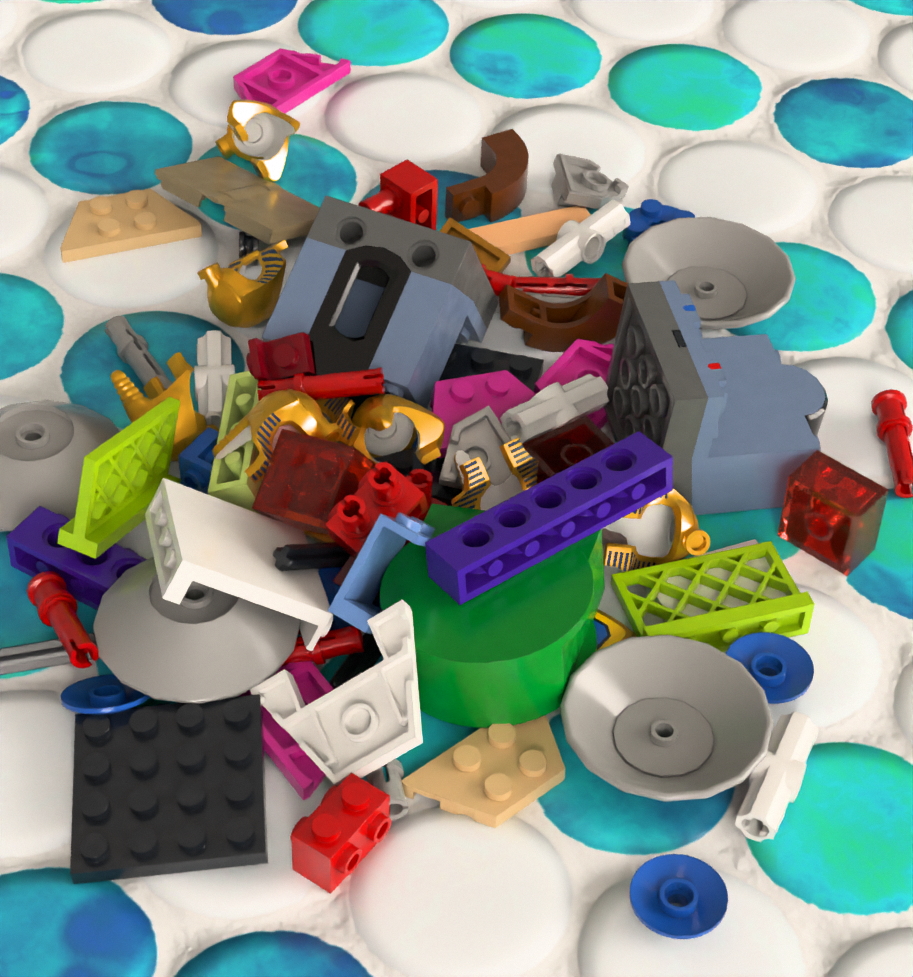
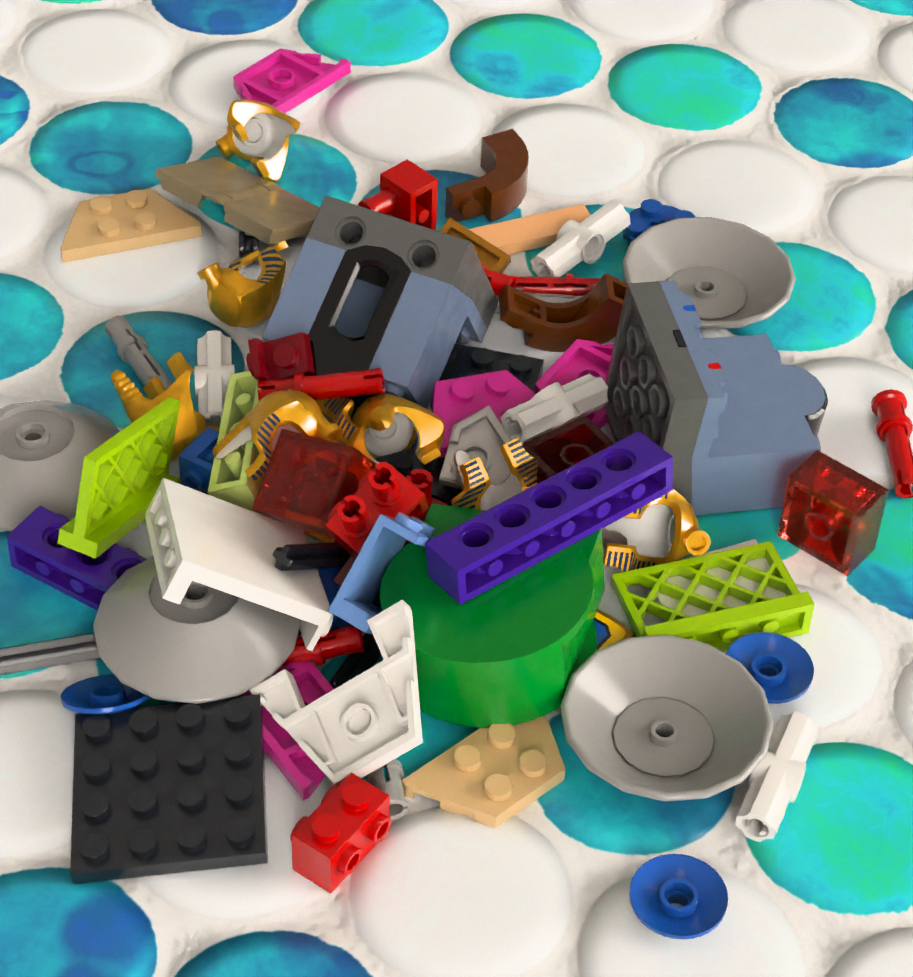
(58, 610): red pin -> none
(582, 183): light grey plate -> none

